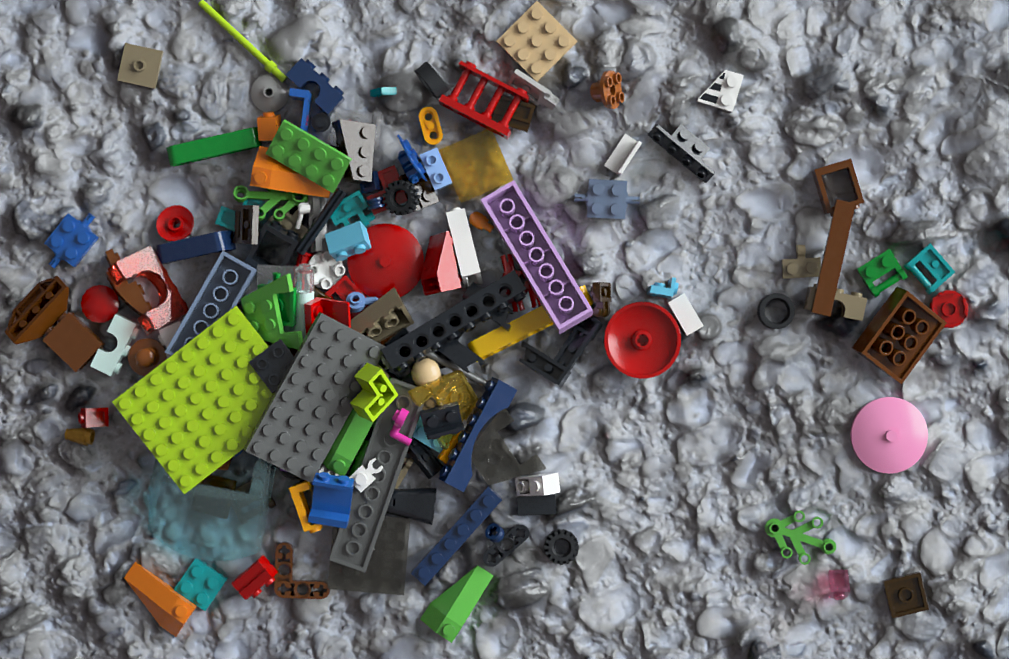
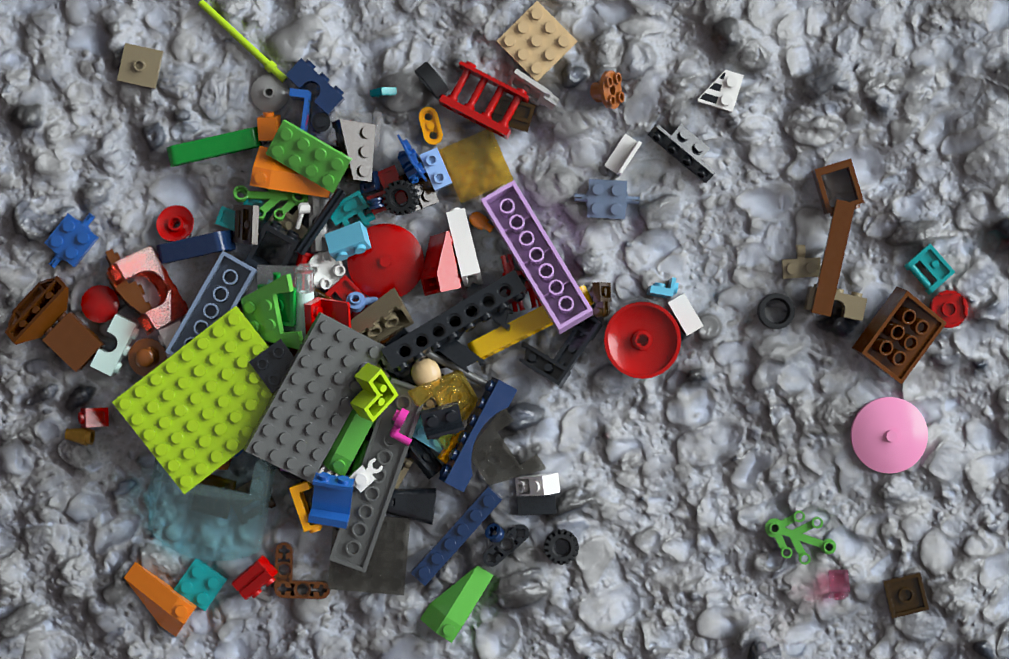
(878, 267): green plate -> none

